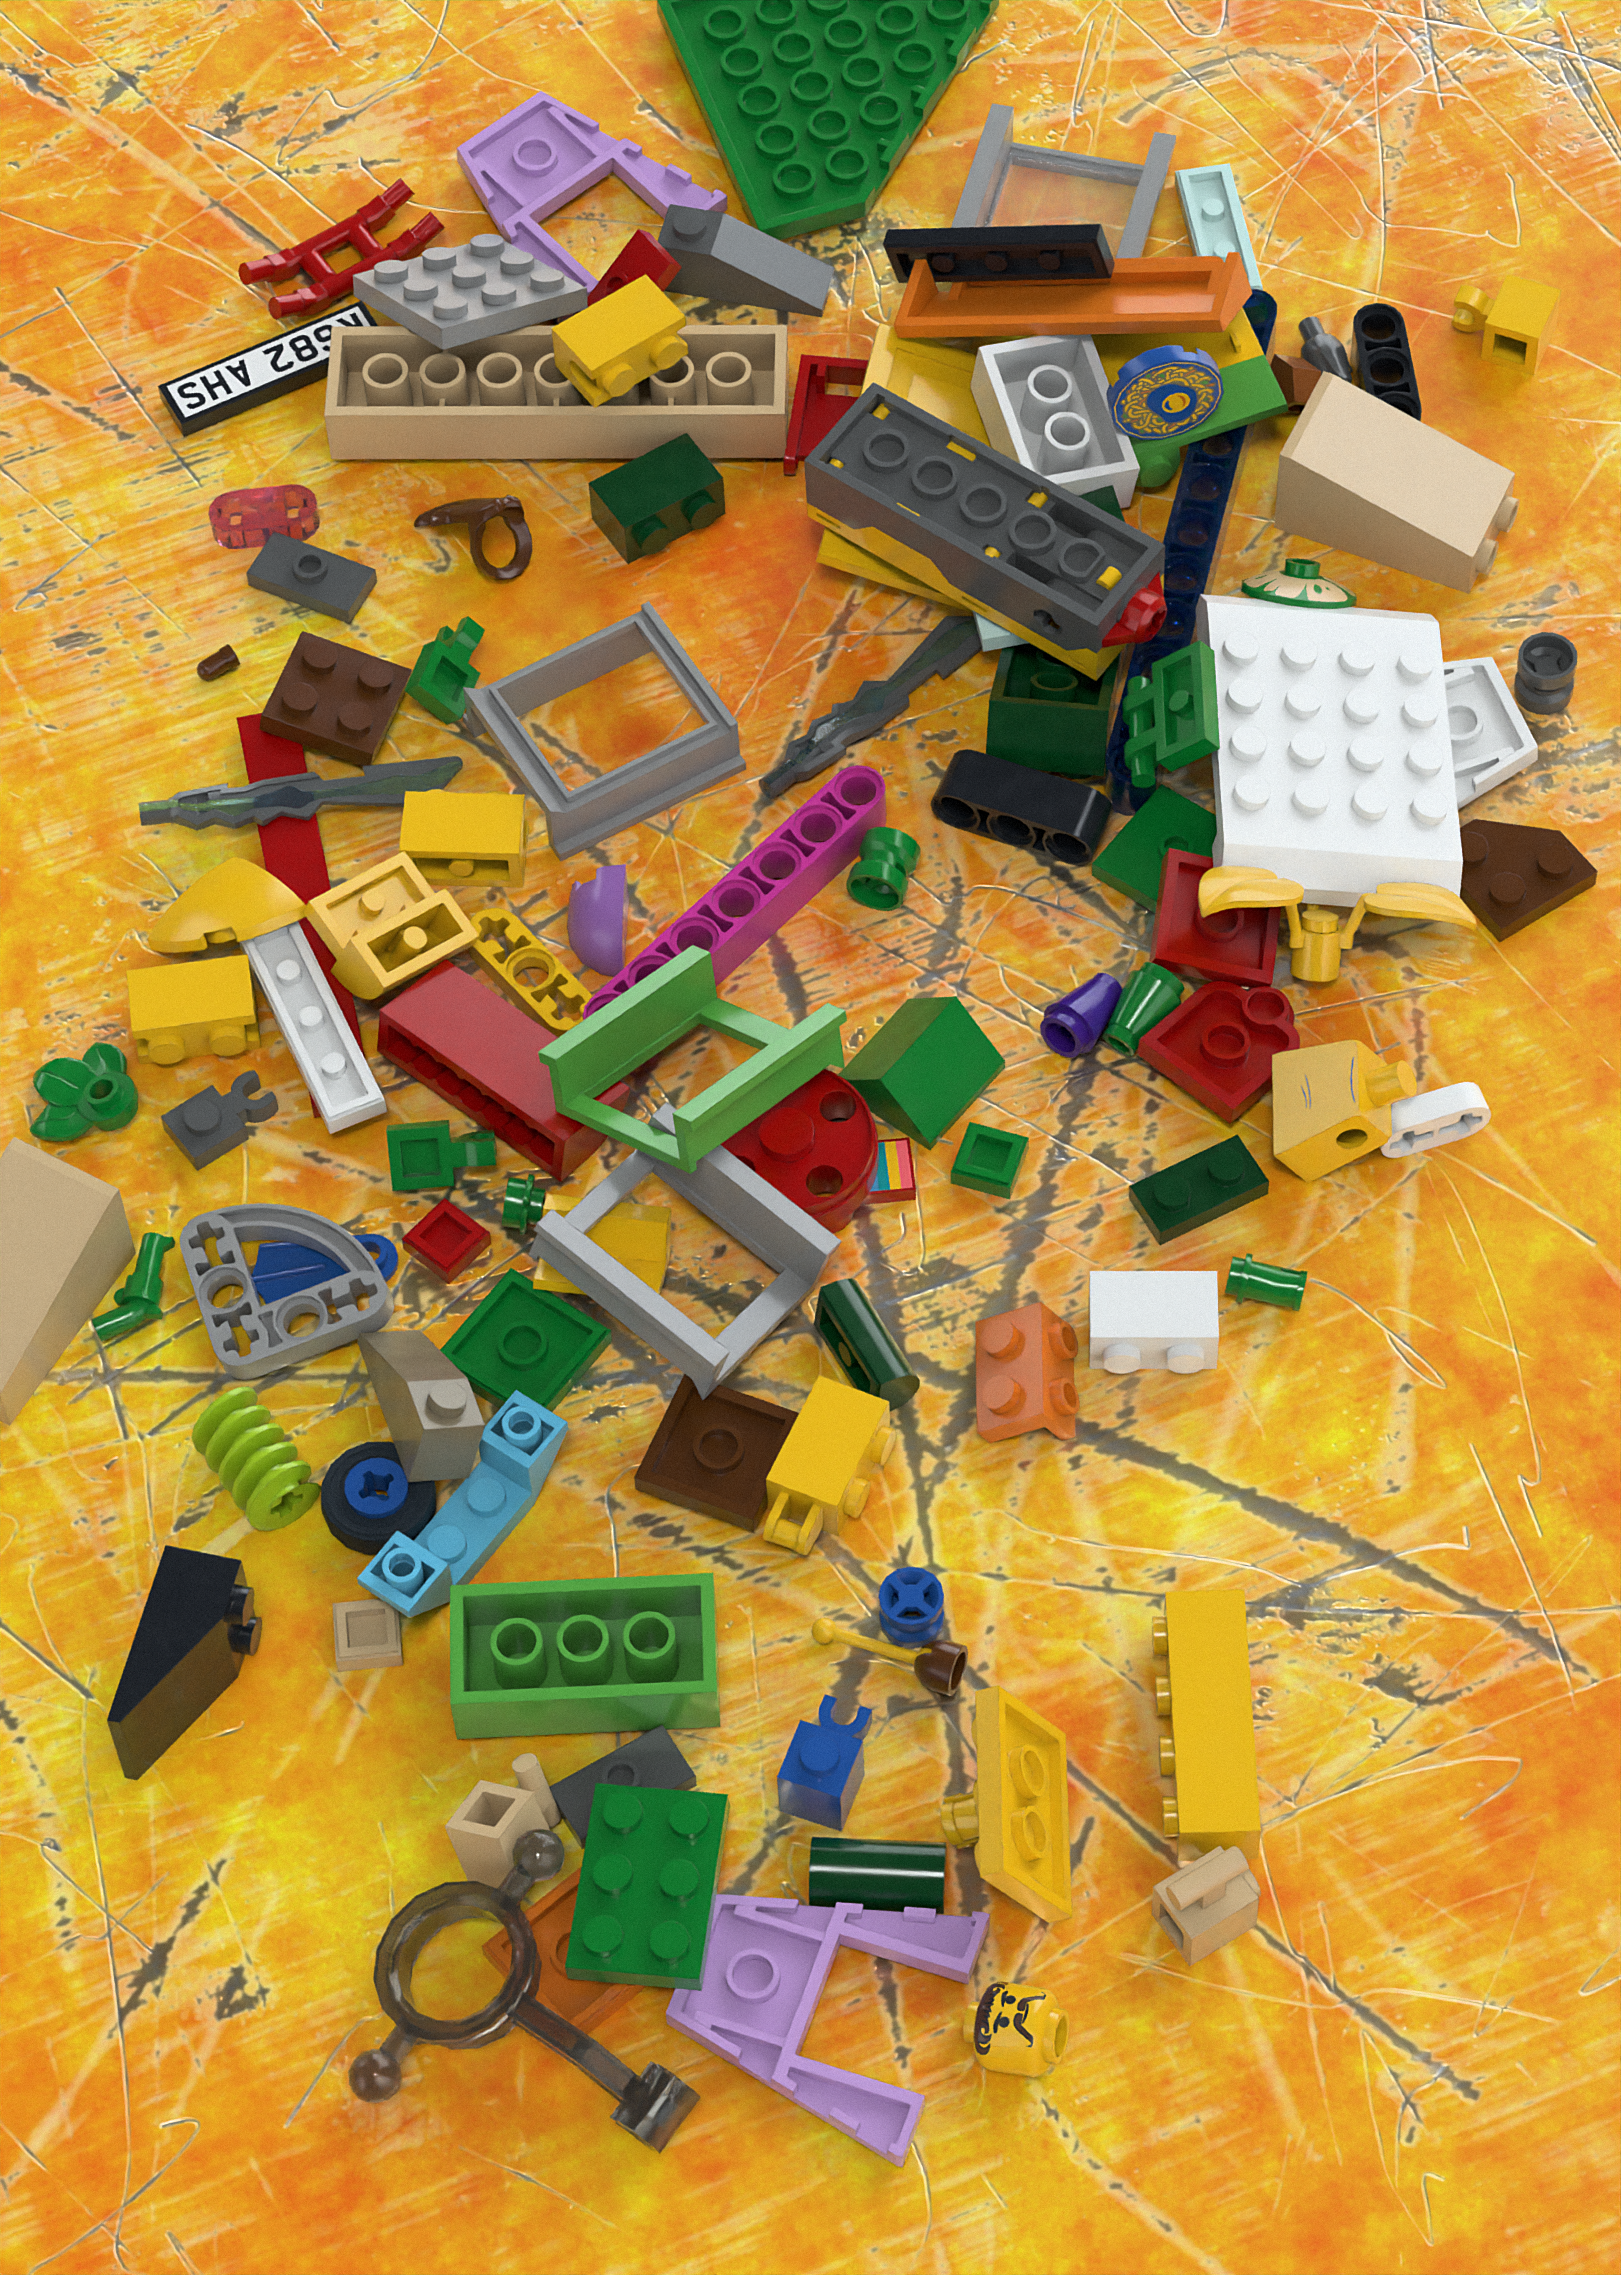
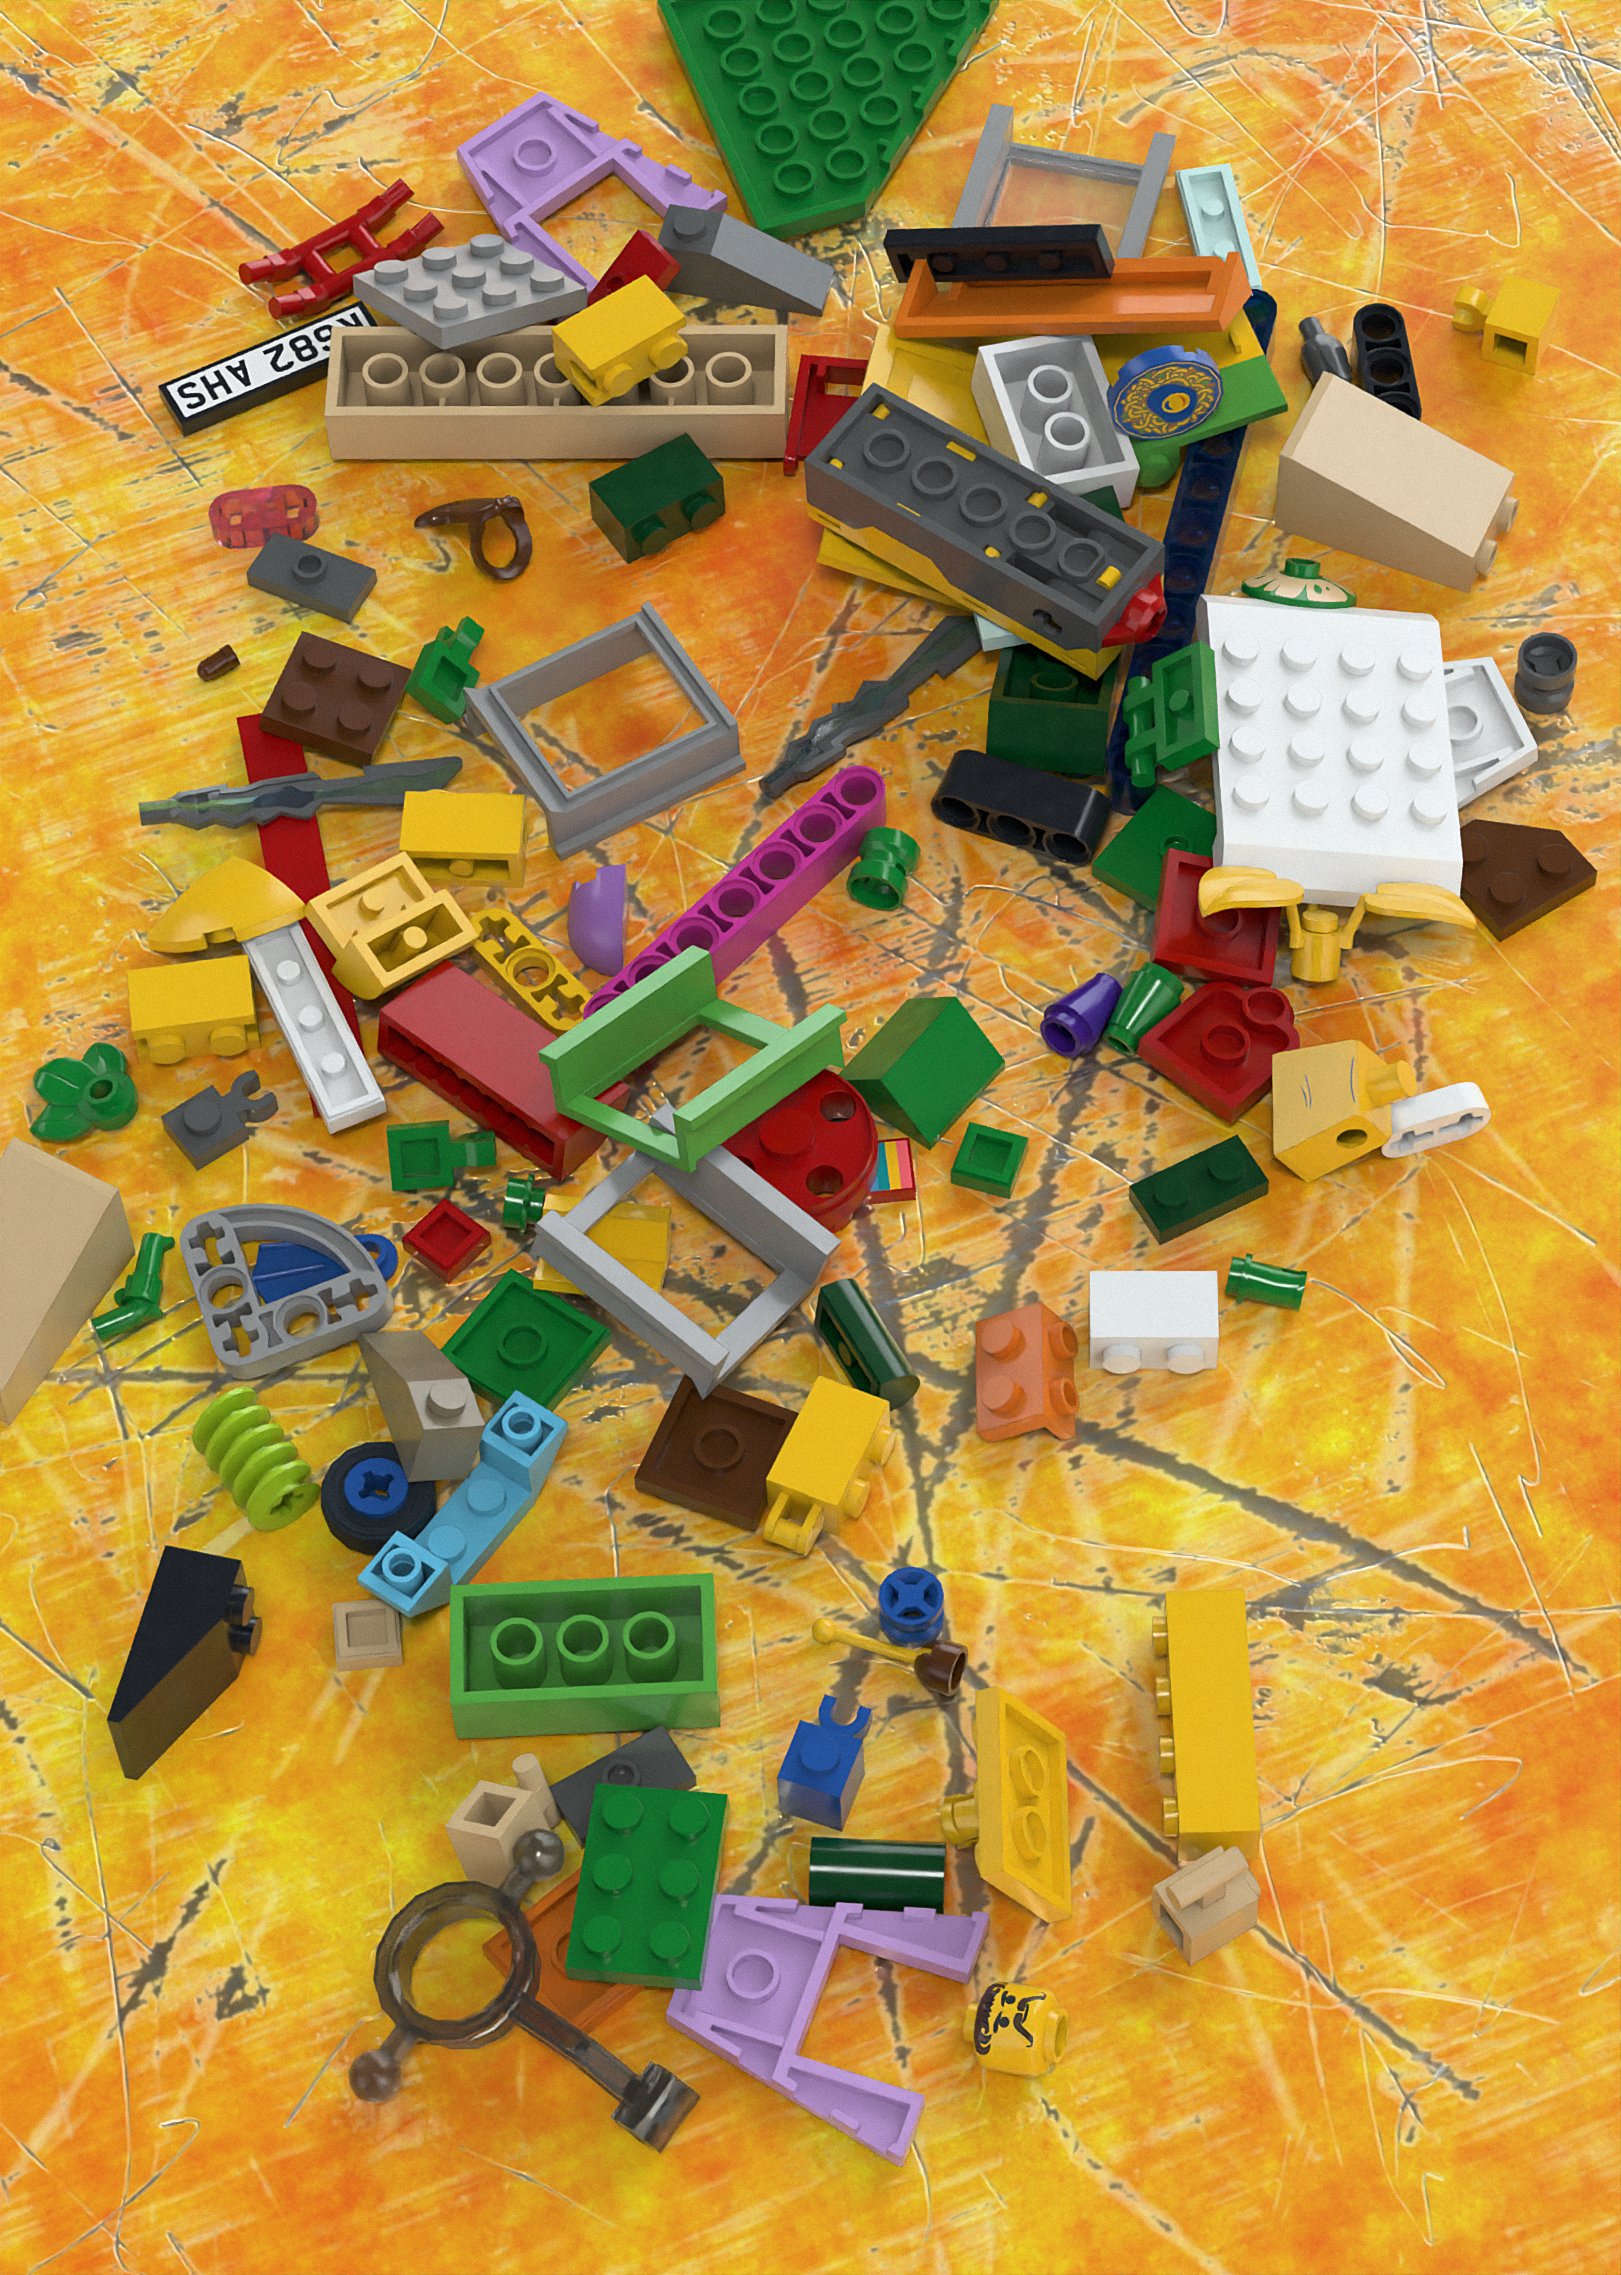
(1296, 380): dark orange piece -> none

